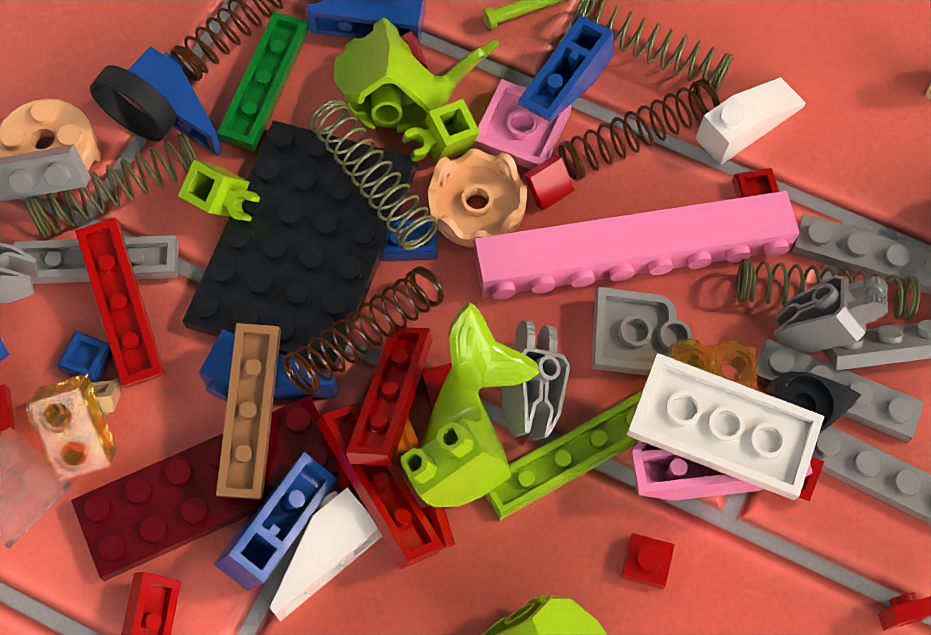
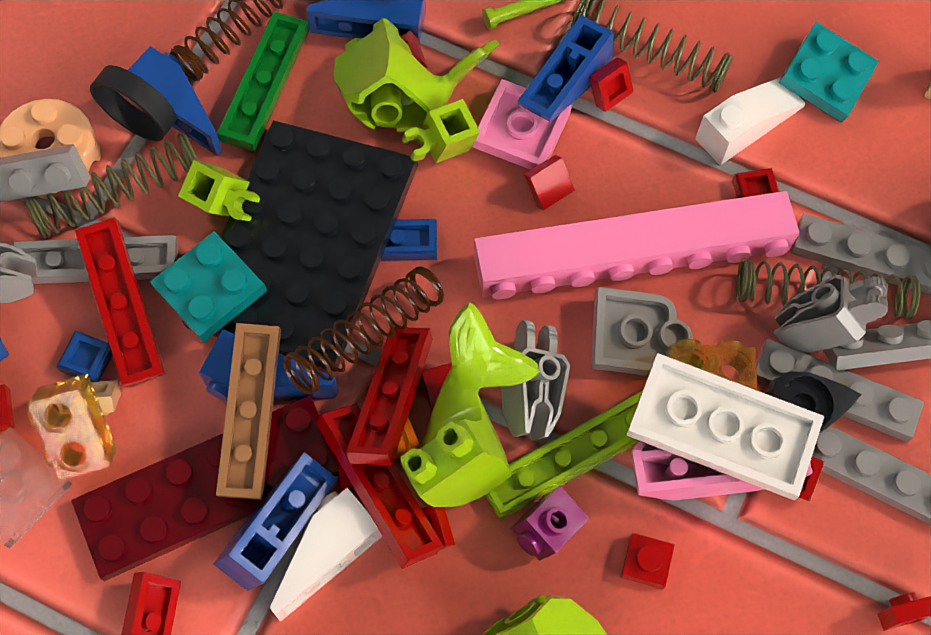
(208, 286): none -> teal plate
(406, 245): olive piece -> none
(479, 175): light nougat plate -> none
(549, 524): none -> magenta brick
(581, 171): reddish brown piece -> none
(611, 84): none -> red plate
(829, 72): none -> teal plate

